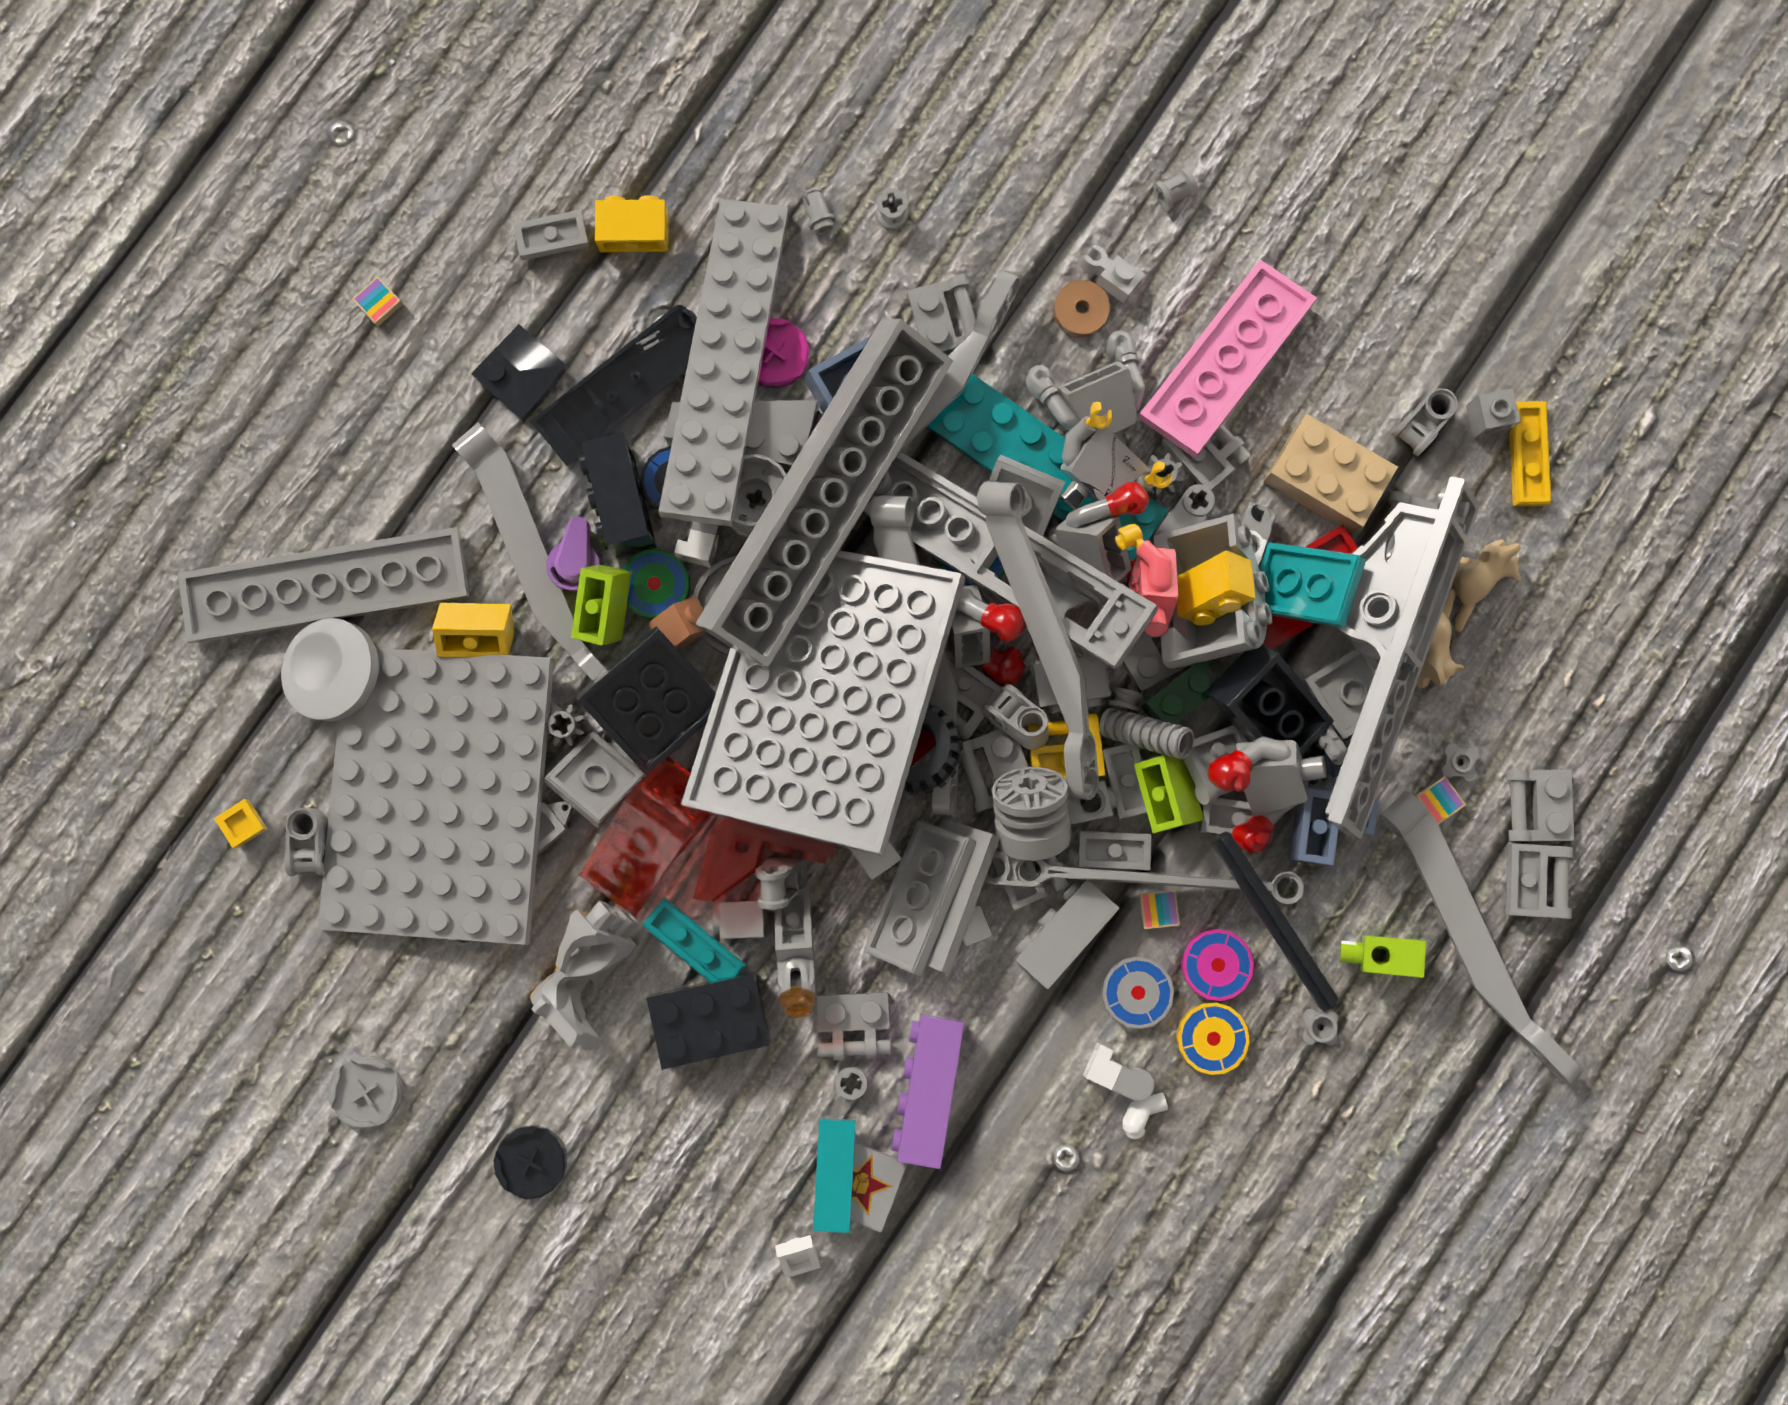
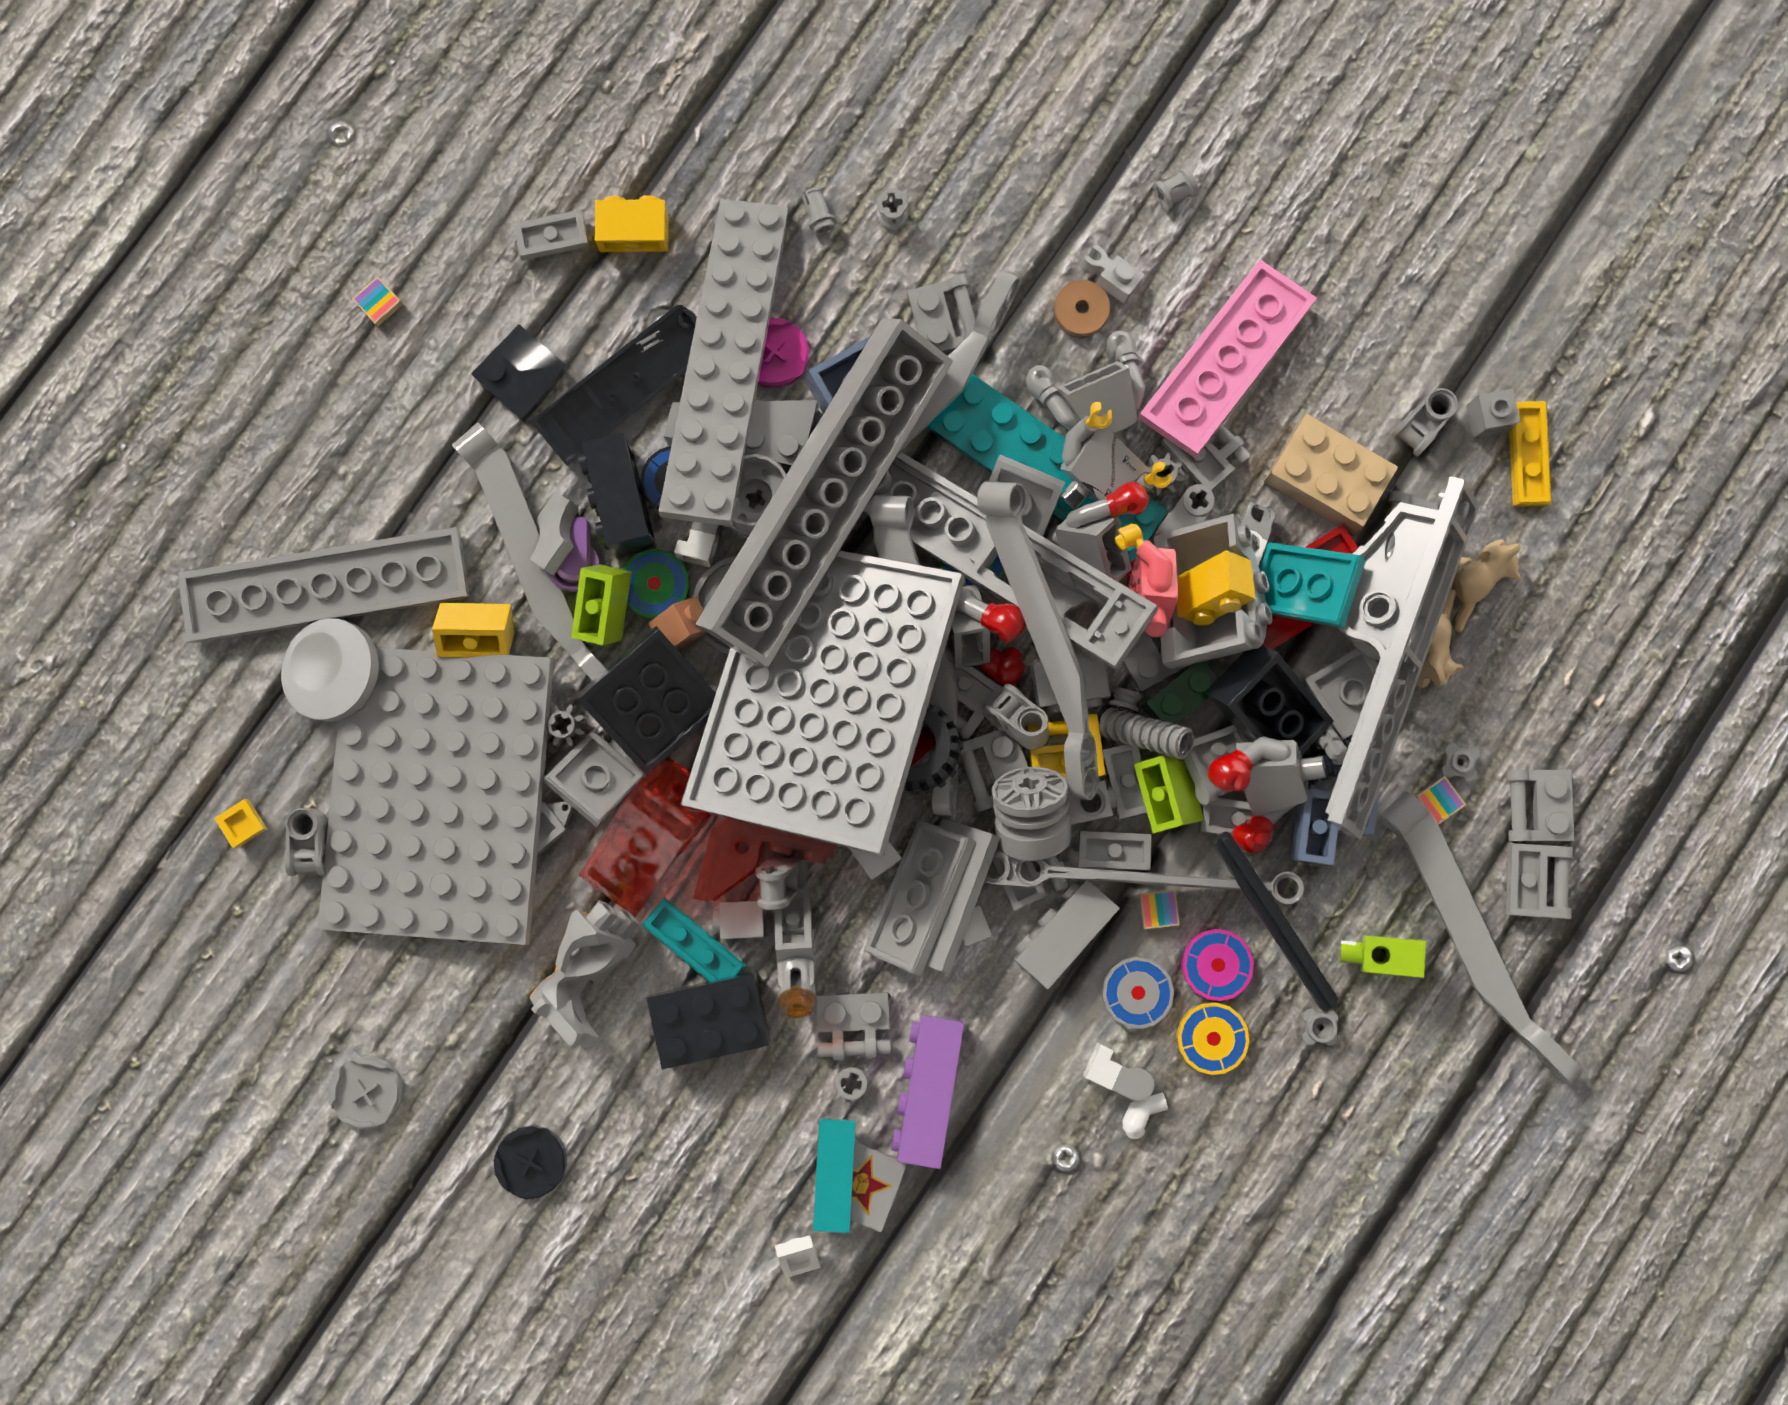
(554, 535): none -> light grey tile

